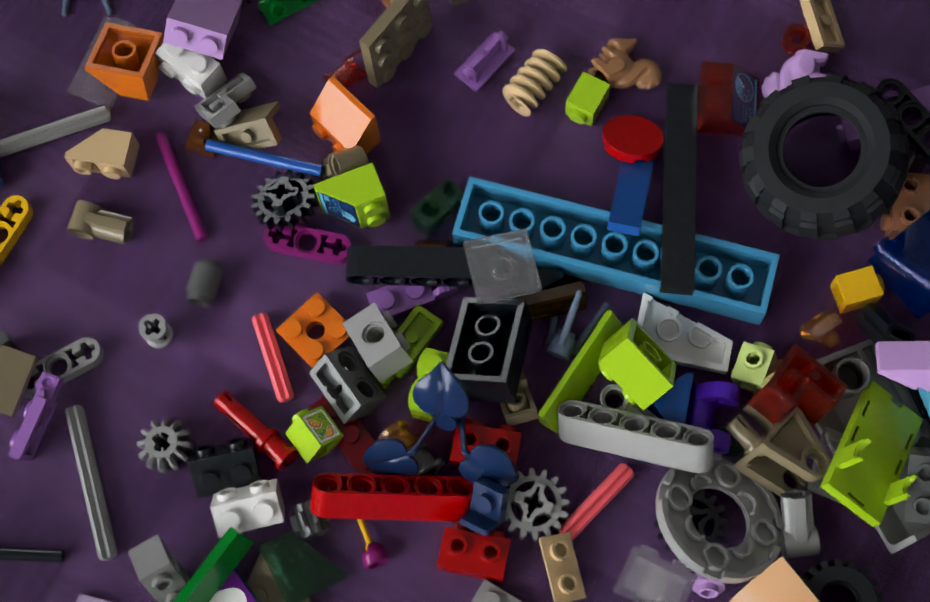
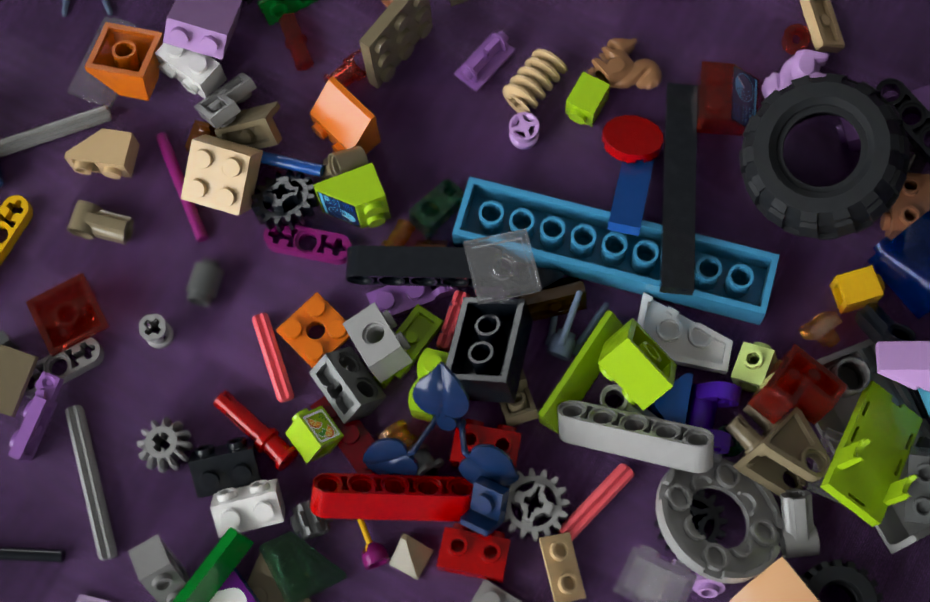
(67, 314): none -> clear red slope
(221, 174): none -> tan brick
(296, 42): none -> clear red axle
(400, 234): none -> clear orange pin
(410, 556): none -> dark tan slope
(445, 338): none -> coral axle
(527, 124): none -> lavender wheel

